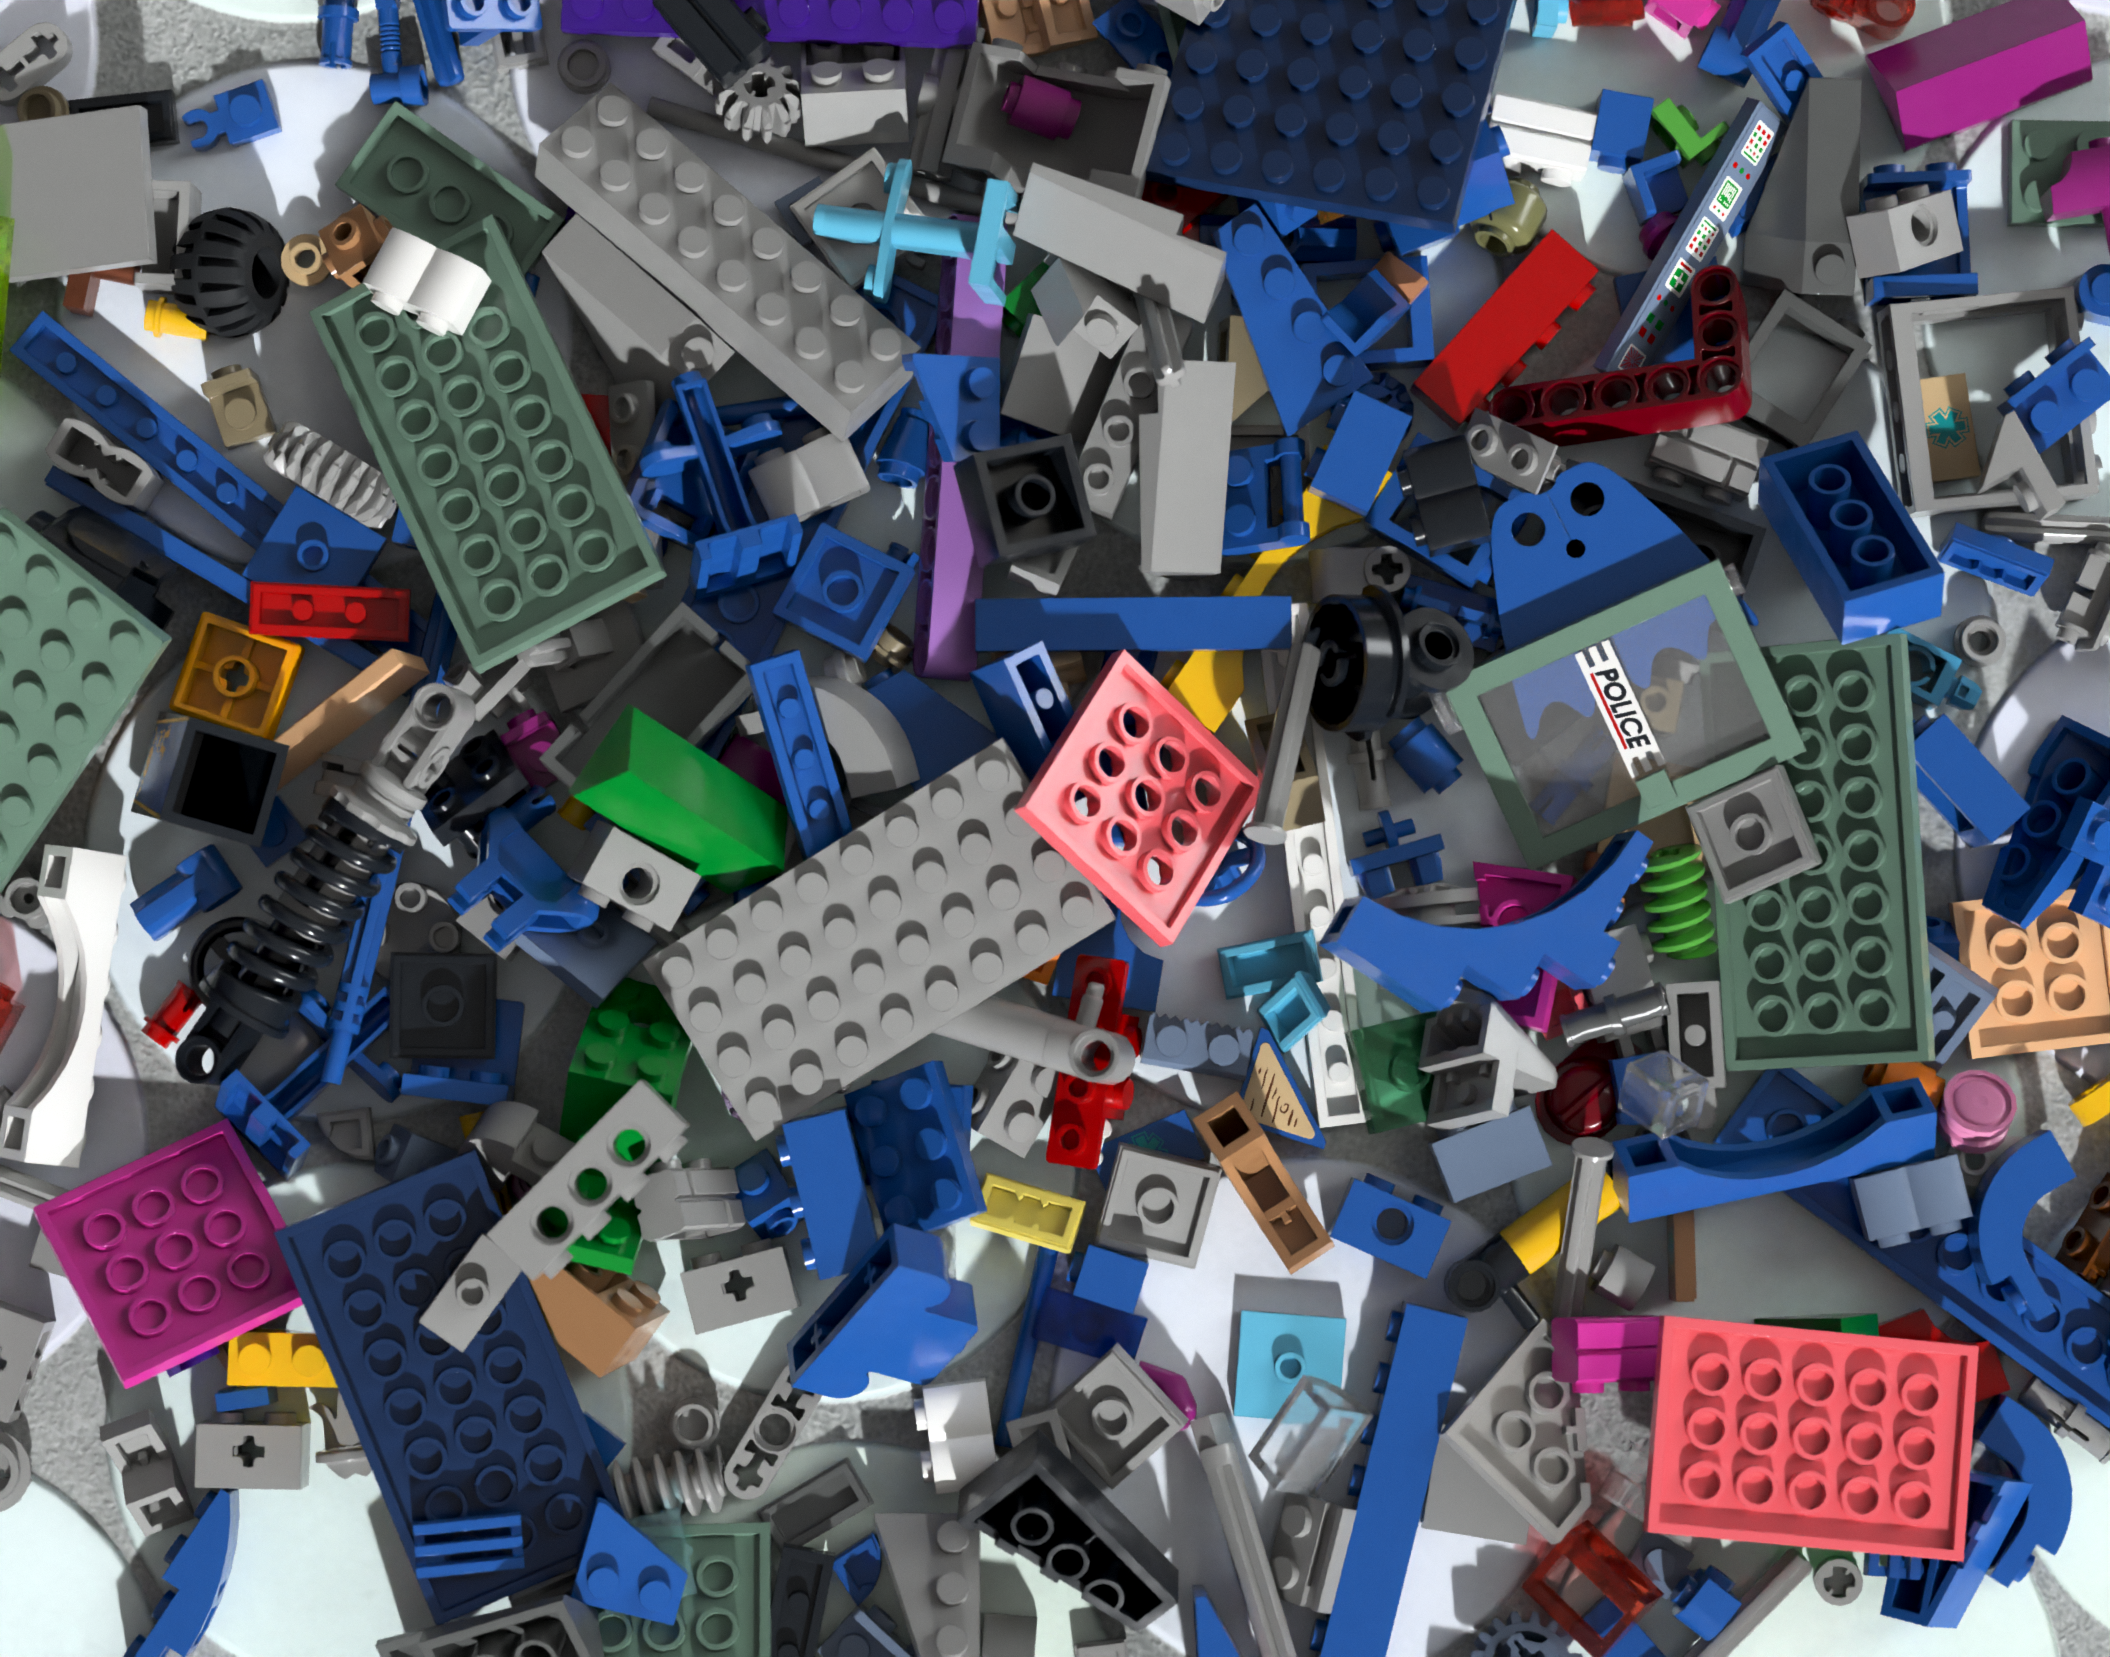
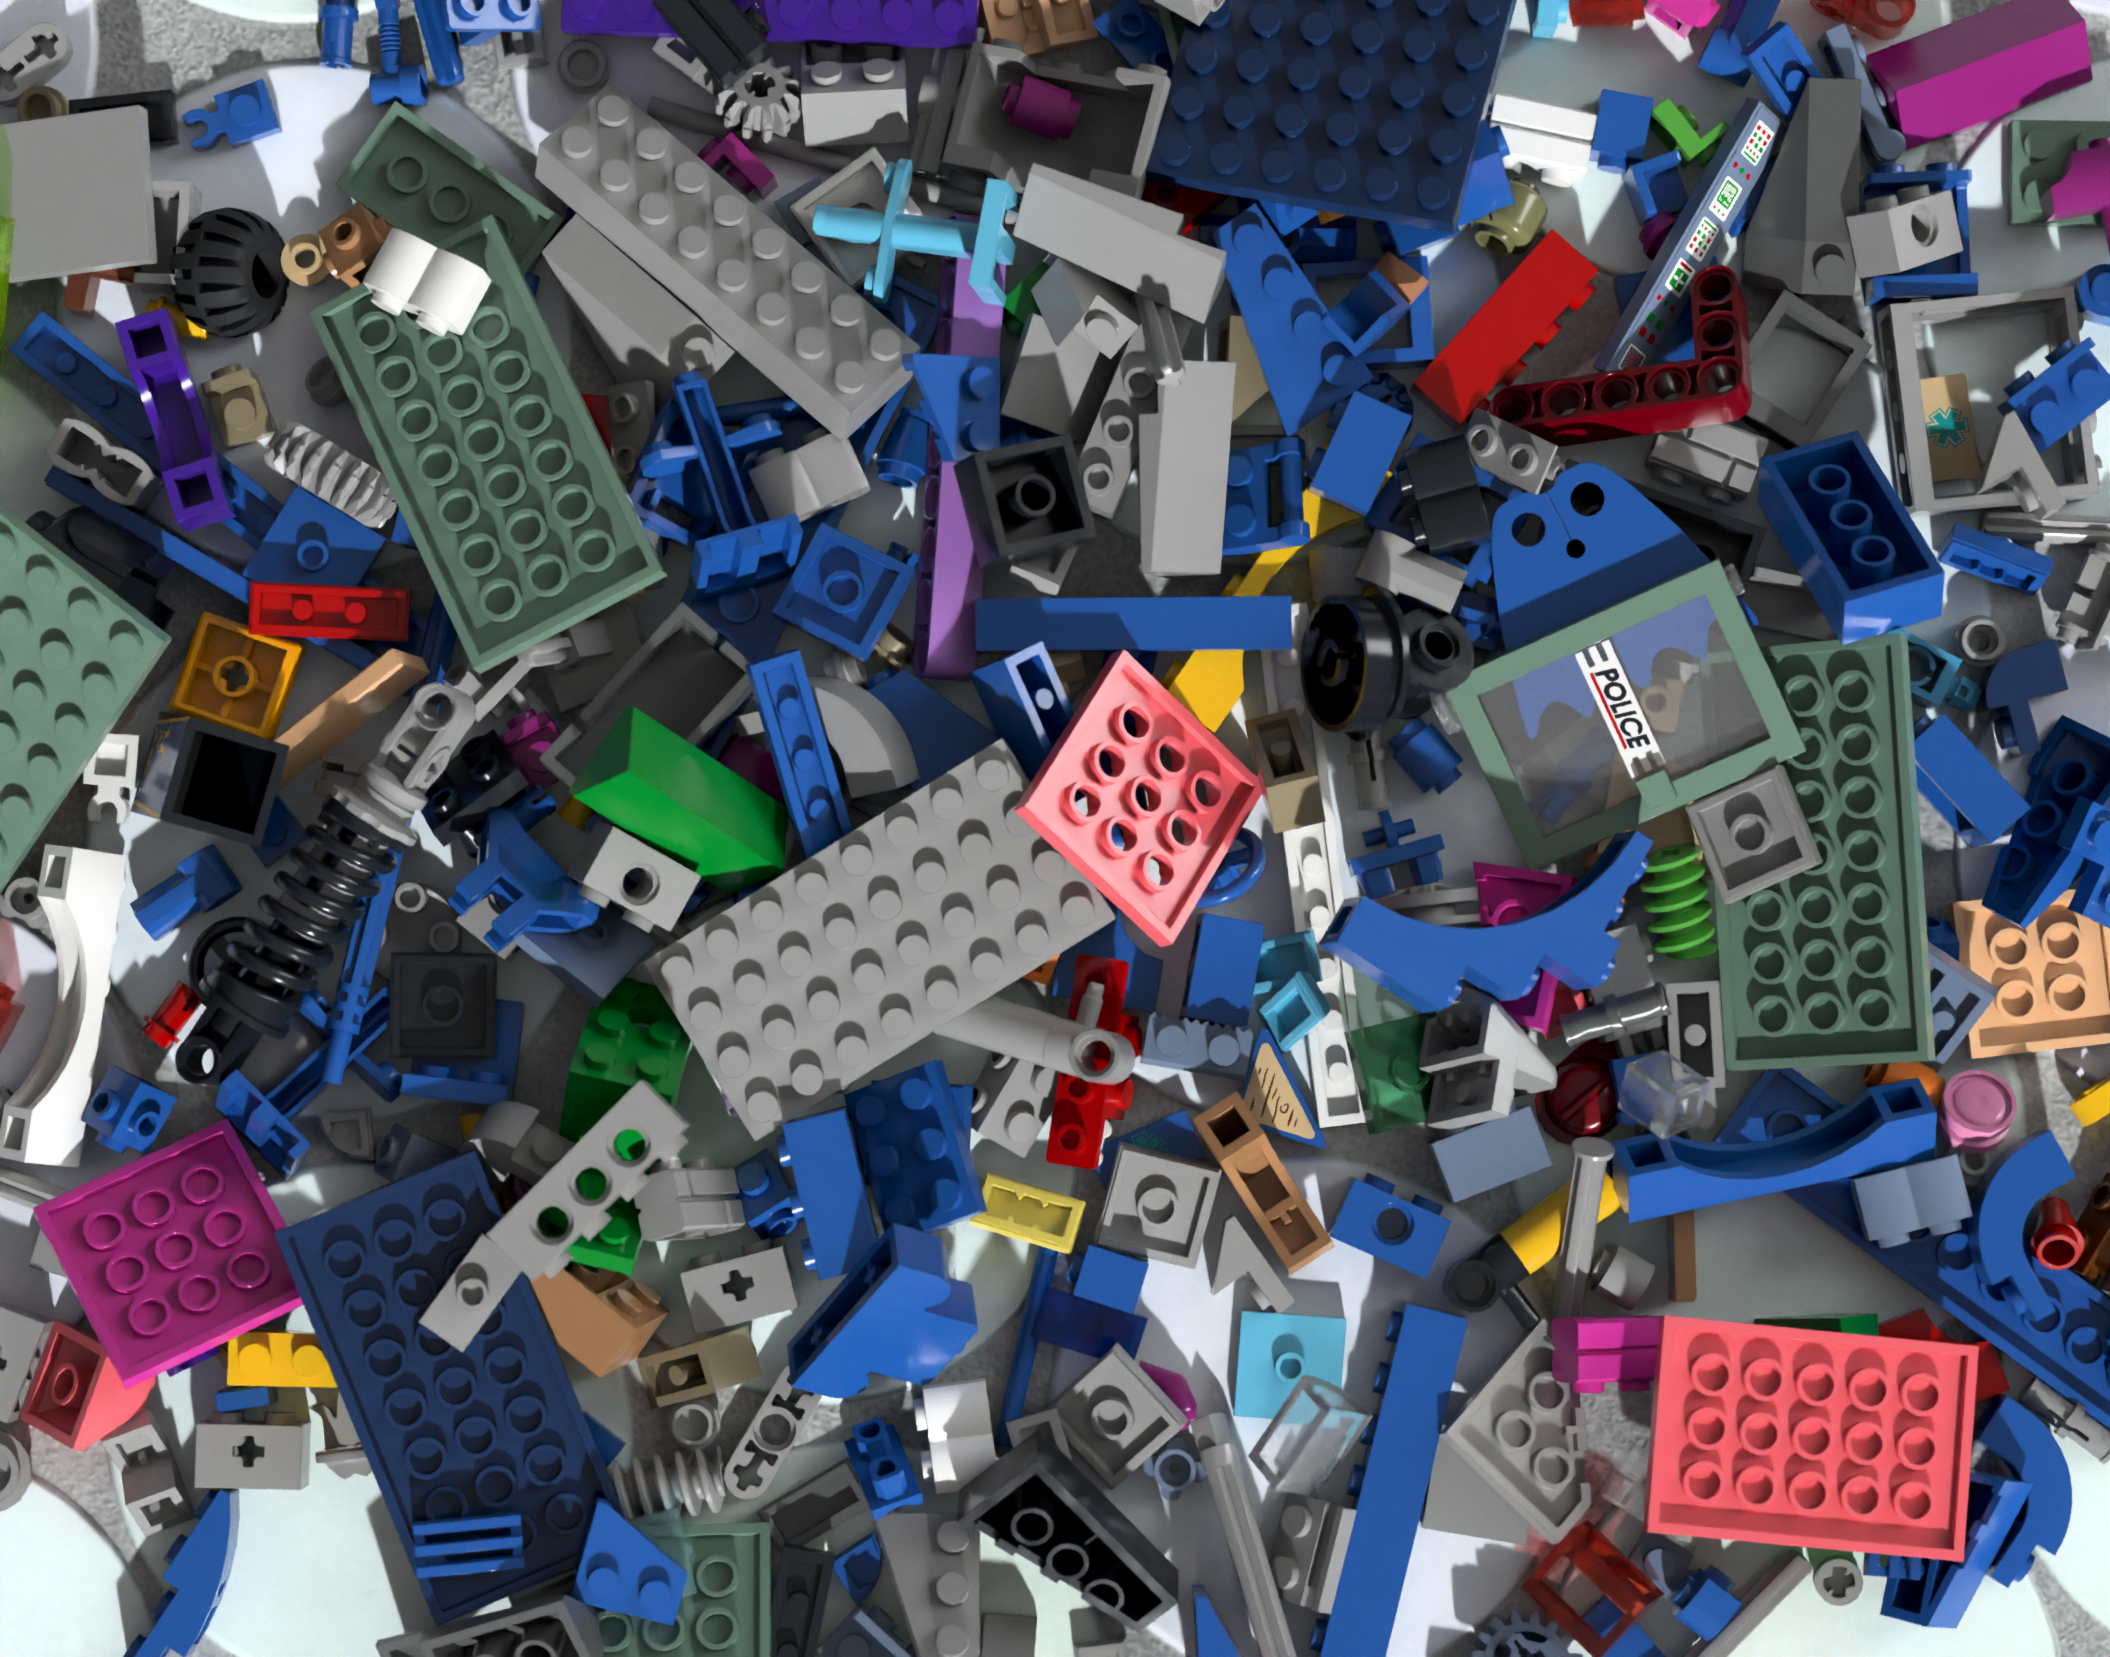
(78, 1390): none -> coral slope
(112, 769): none -> white plate
(127, 1111): none -> blue brick
(176, 418): none -> dark purple arch
(324, 383): none -> light grey plate
(699, 1367): none -> dark tan slope
(746, 169): none -> magenta bracket
(882, 1468): none -> blue hips
(1170, 1483): none -> sand blue plate
(1222, 970): none -> blue panel
(1240, 1255): none -> light grey slope
(1284, 745): light grey axle -> none
(1406, 571): none -> light grey piece
(1786, 605): none -> light grey panel
(1844, 59): none -> sand blue plate
(2011, 684): none -> dark blue brick
(2056, 1236): none -> red cone

